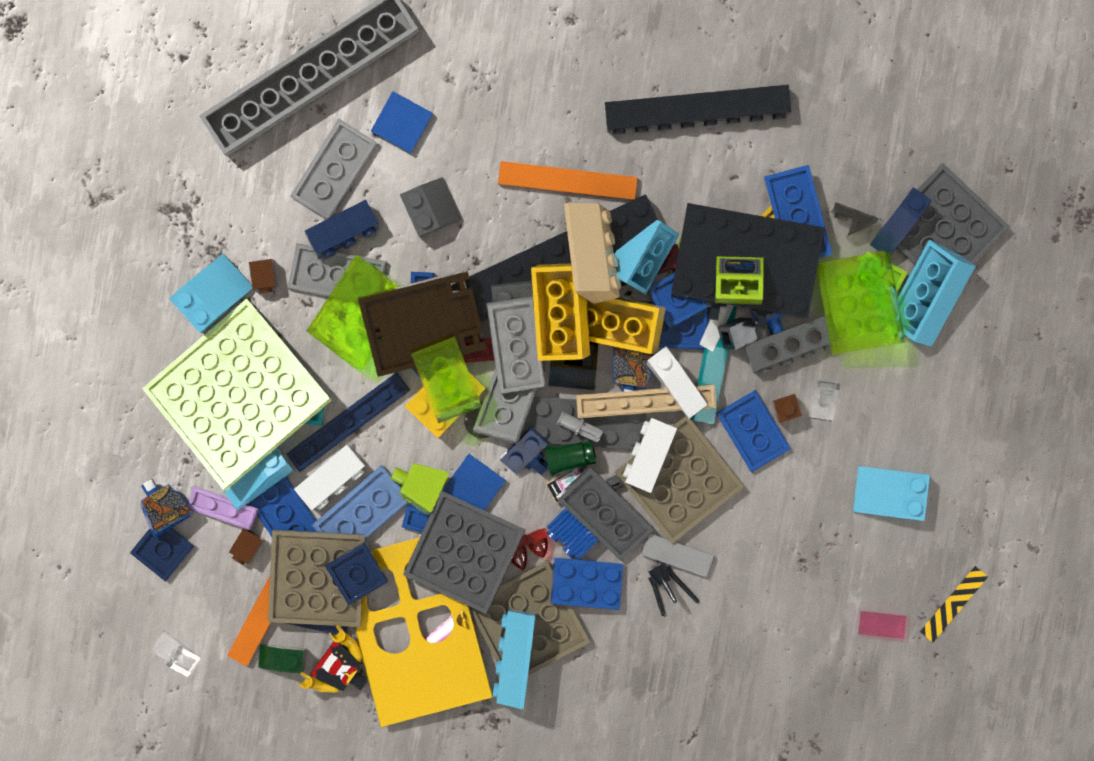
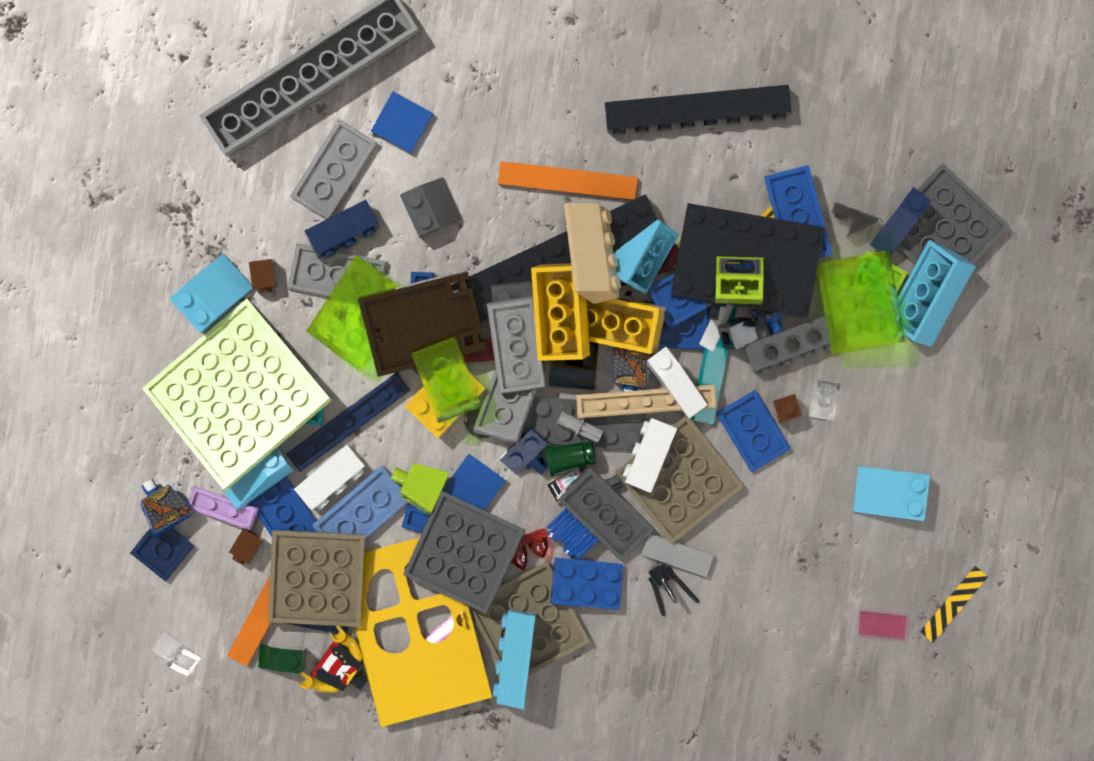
(356, 573): dark blue tile -> none

